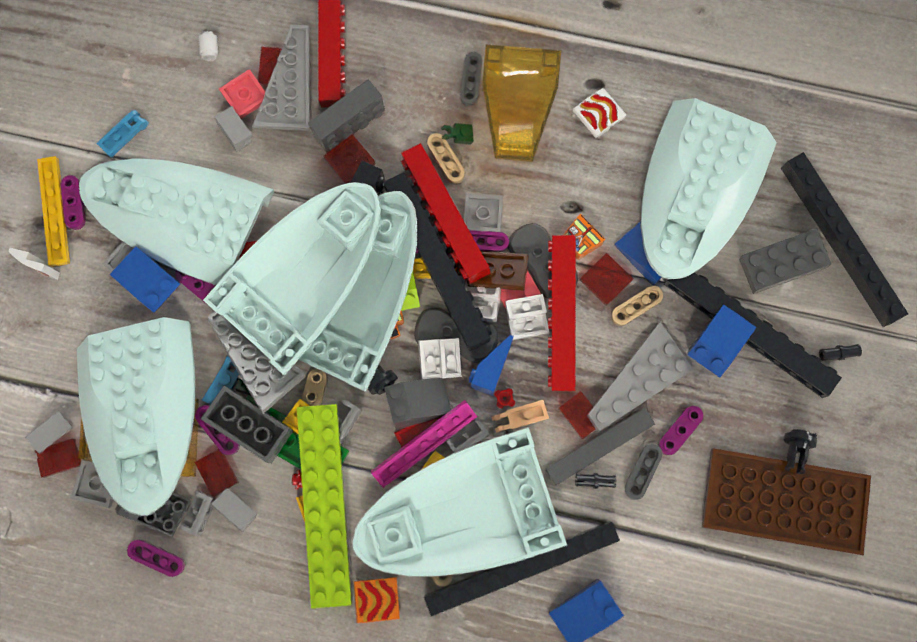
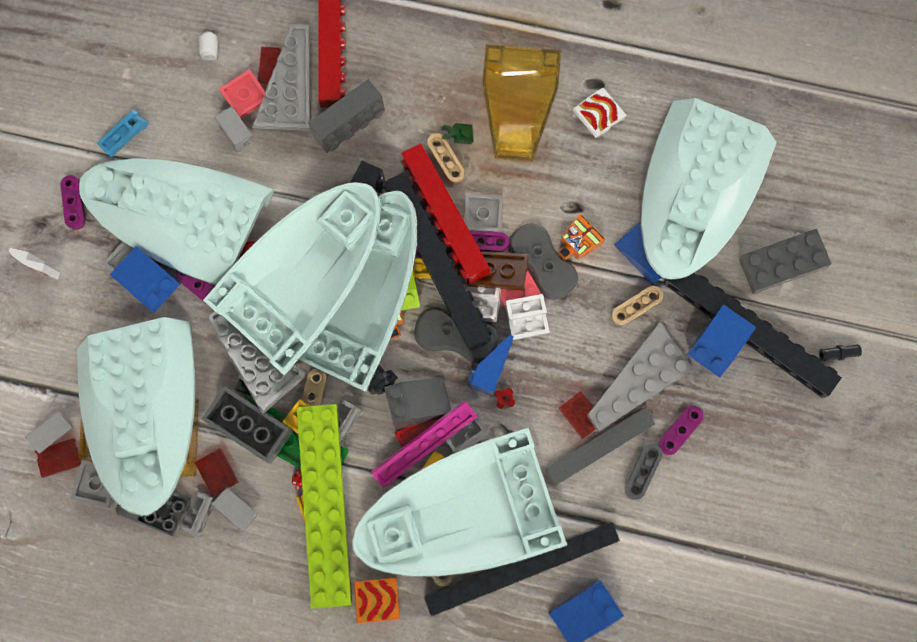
(53, 211): yellow plate -> none
(147, 556): magenta plate -> none
(220, 439): magenta plate -> none
(223, 378): dark azure plate -> none
(347, 157): clear red plate -> none
(439, 358): white slope -> none
(471, 72): dark grey plate -> none
(522, 416): light nougat hinge -> none
(563, 313): red brick -> none
(595, 480): black pin -> none
(606, 279): clear red plate -> none
(765, 501): reddish brown plate -> none
(799, 442): black piece -> none
(844, 240): black brick -> none

